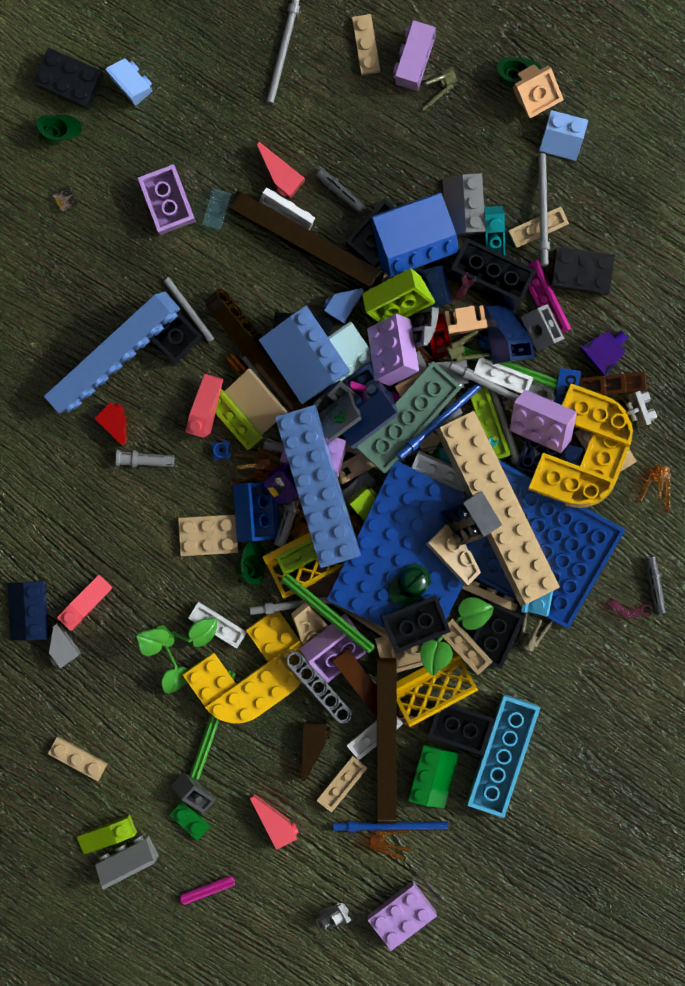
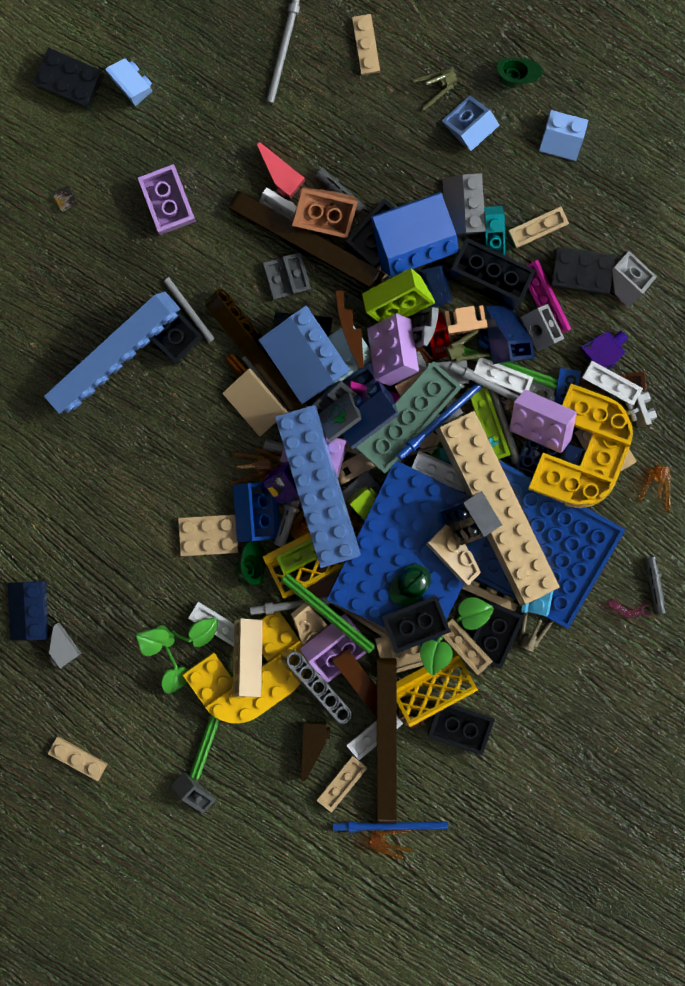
(57, 128): dark green piece -> none
(84, 603): coral slope -> none
(107, 835): lime slope -> none
(114, 421): red slope -> none
(126, 861): light grey slope -> none
(135, 459): light grey pin -> none
(190, 820): green plate -> none
(204, 406): coral slope -> none
(207, 890): dark pink axle -> none
(216, 209): clear light blue plate -> none
(217, 446): blue plate -> none
(237, 422): lime plate -> none
(247, 658): none -> tan panel
(276, 824): coral slope -> none
(286, 276): none -> dark grey slope
(325, 211): none -> nougat slope
(333, 916): light grey hips -> none
(342, 304): medium blue slope -> none
(352, 336): none -> reddish brown slope
(402, 915): lavender brick -> none
(414, 55): lavender brick -> none
(433, 776): green slope -> none
(465, 286): clear pink arm -> none
(470, 122): none -> light blue slope
(503, 755): medium azure brick -> none
(537, 90): light nougat panel -> none
(543, 245): light grey bar -> none
(612, 382): none -> white plate
(631, 279): none -> light grey slope

